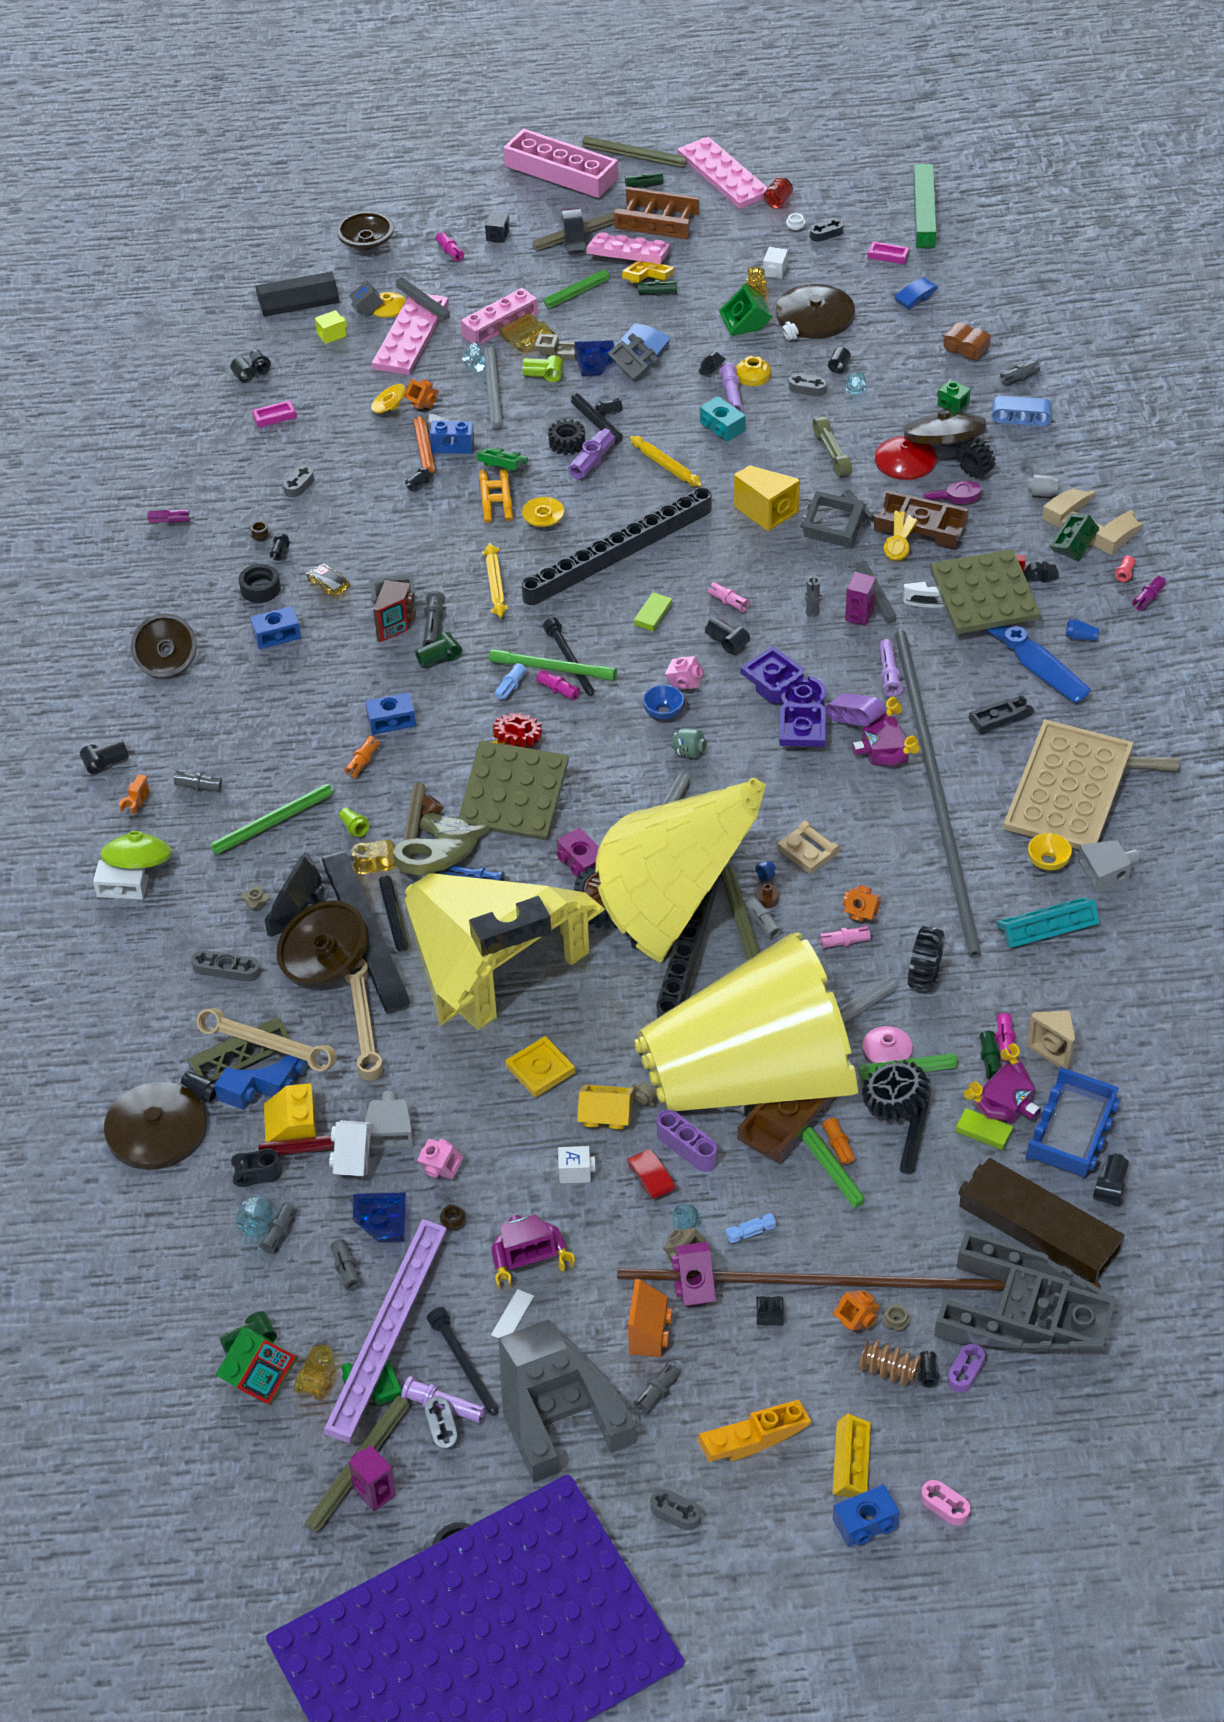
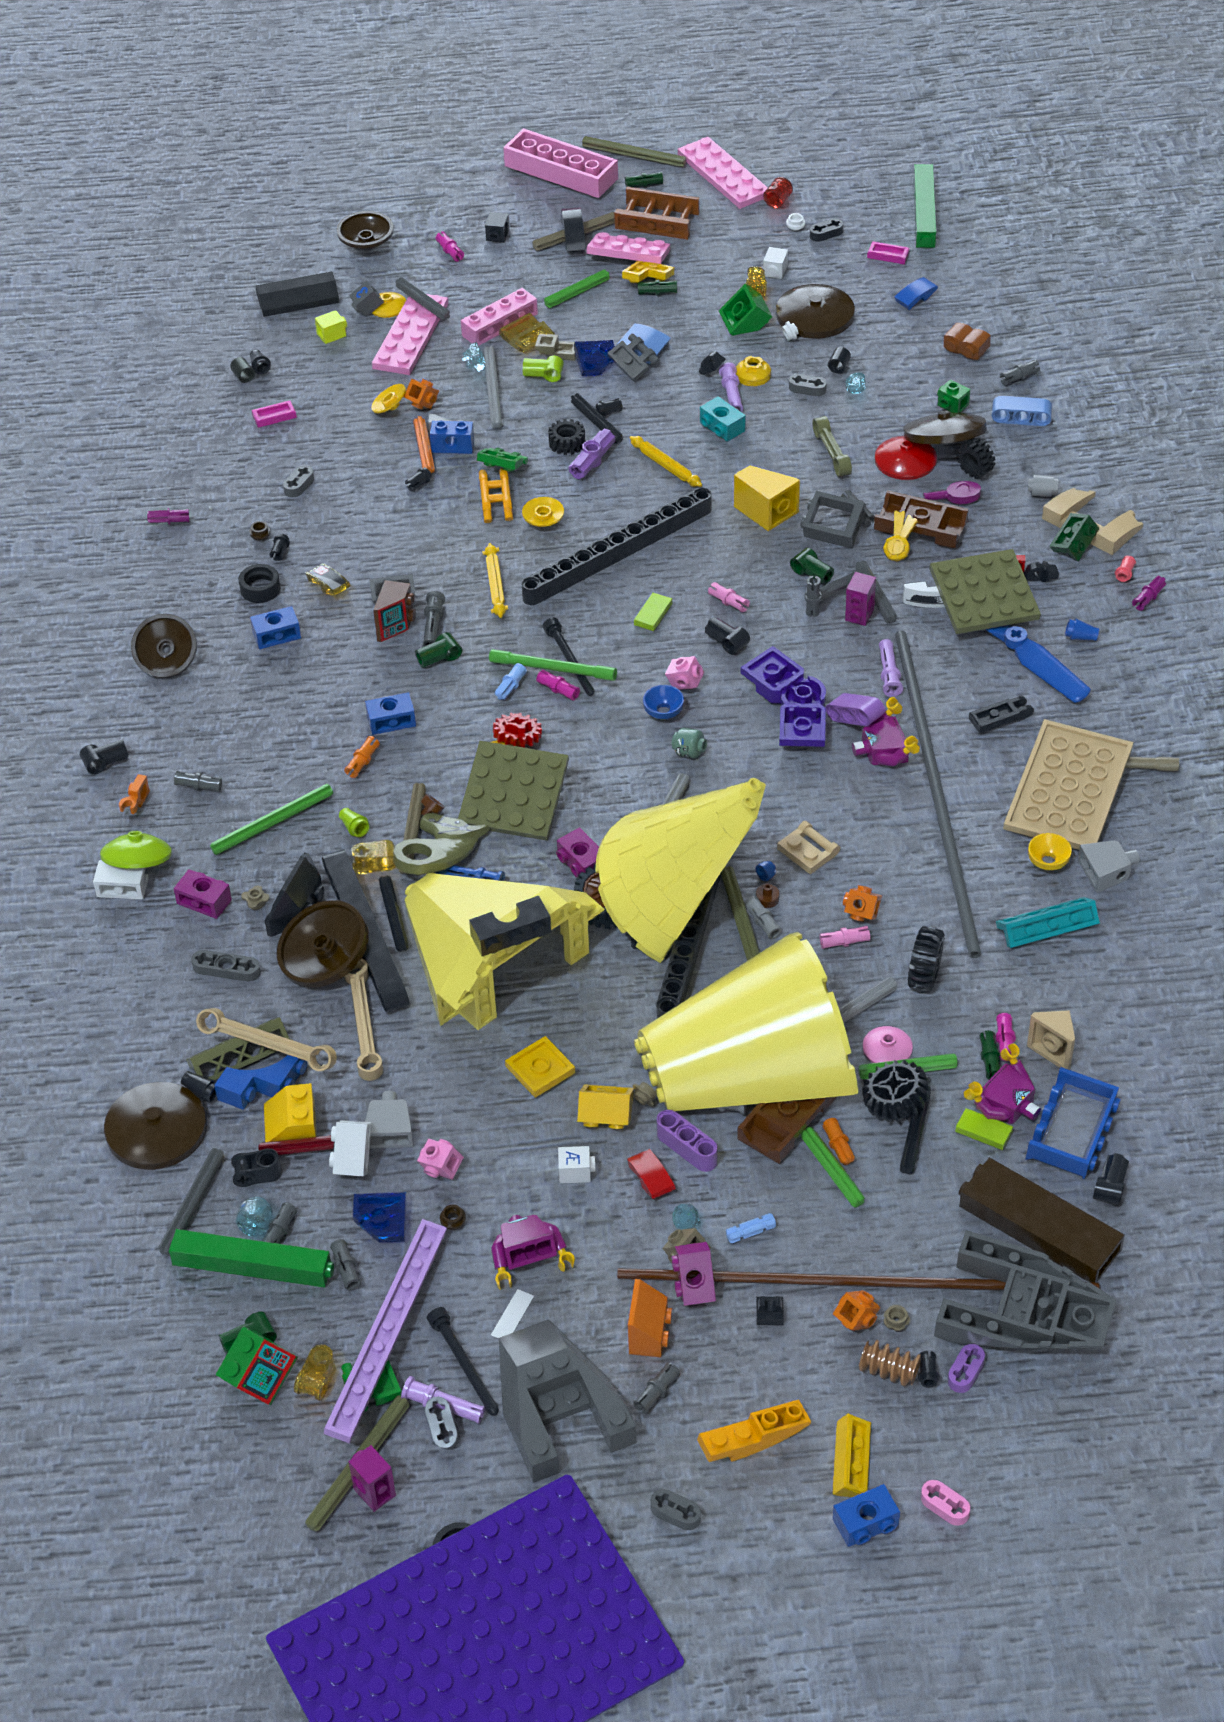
(193, 1198): none -> dark grey axle
(202, 893): none -> magenta brick
(251, 1258): none -> green brick
(808, 563): none -> dark green piece
(840, 584): none -> dark grey axle

